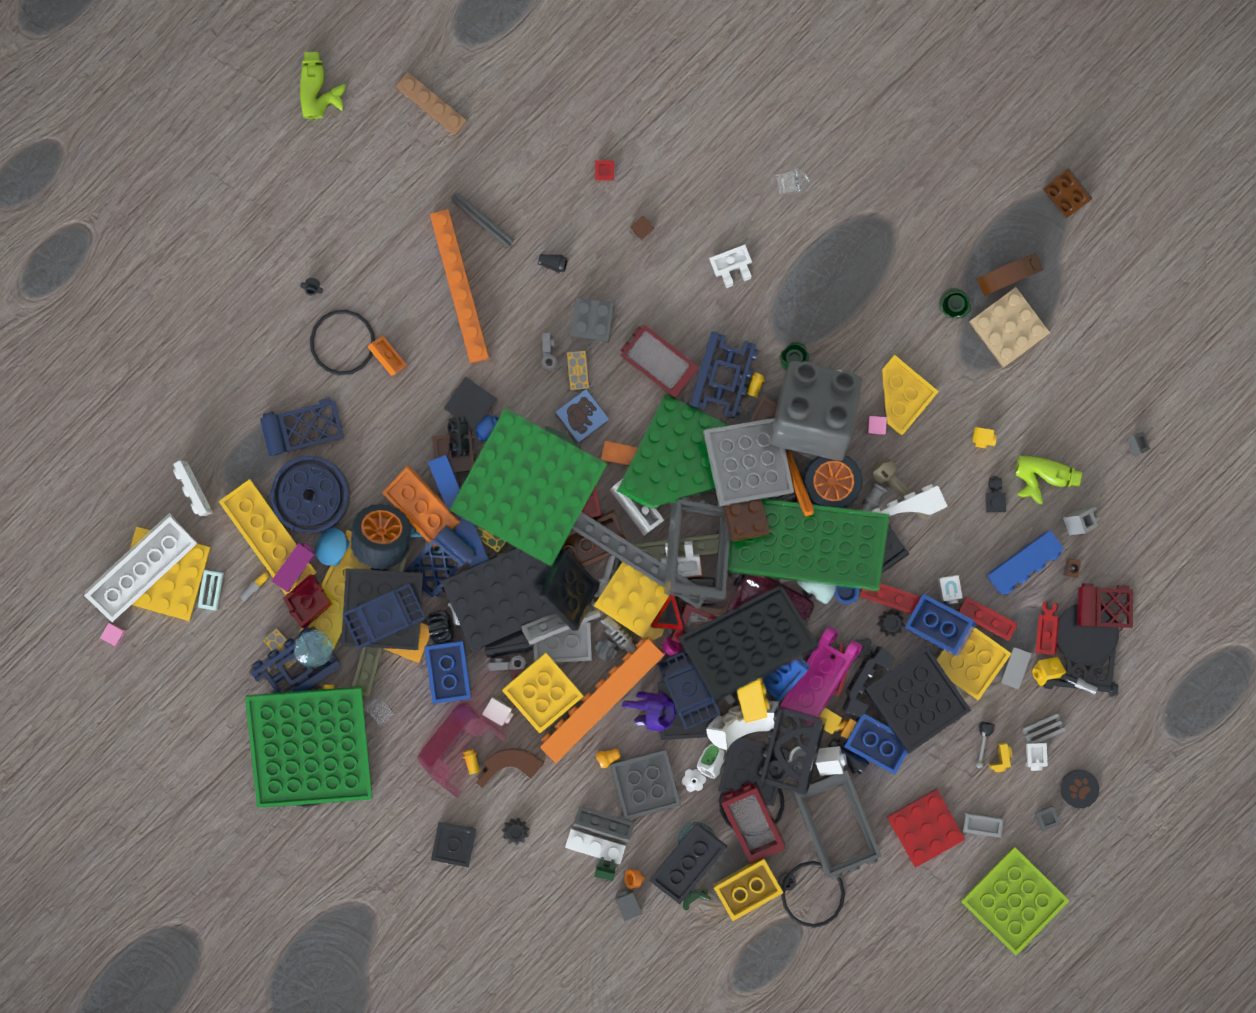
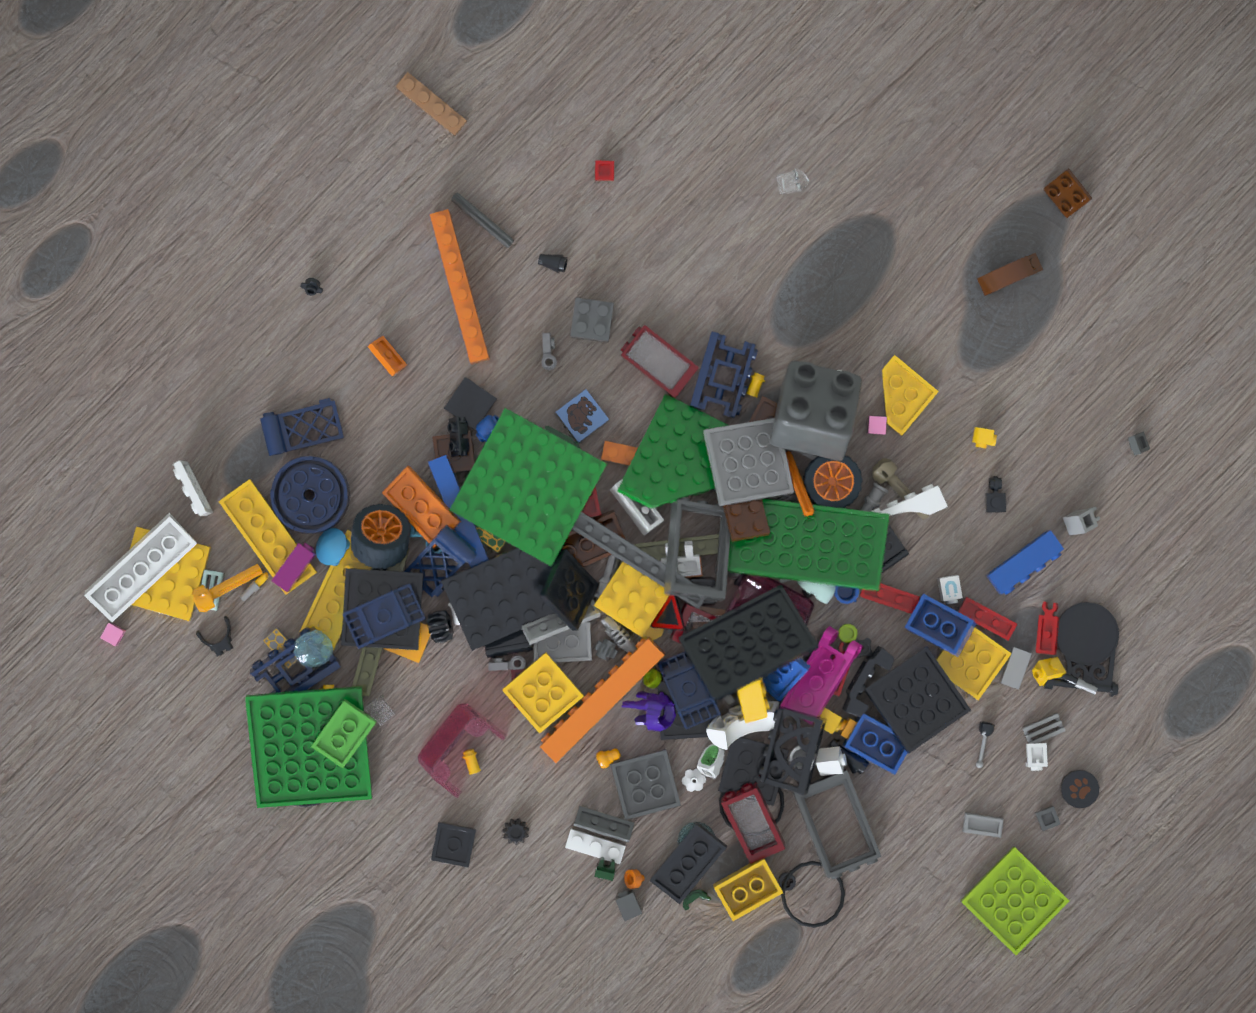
(204, 598): none -> light orange piece
(219, 647): none -> black helmet
(307, 601): dark red plate -> none
(310, 84): lime piece -> none
(313, 335): black piece -> none
(343, 733): none -> bright green plate
(448, 672): blue brick -> none
(498, 711): white brick -> none
(511, 757): reddish brown arch -> none
(577, 370): tile -> none
(642, 227): reddish brown piece -> none
(652, 678): none -> lime tile
(670, 646): dark pink tile -> none
(731, 260): white plate -> none
(793, 352): dark green hair -> none
(847, 633): none -> lime tile
(890, 622): black piece -> none
(925, 828): red plate -> none
(954, 303): dark green hair -> none
(1005, 754): yellow bracket -> none
(1009, 327): tan plate -> none
(1051, 471): lime piece -> none
(1072, 568): reddish brown piece -> none
(1090, 606): dark red piece -> none

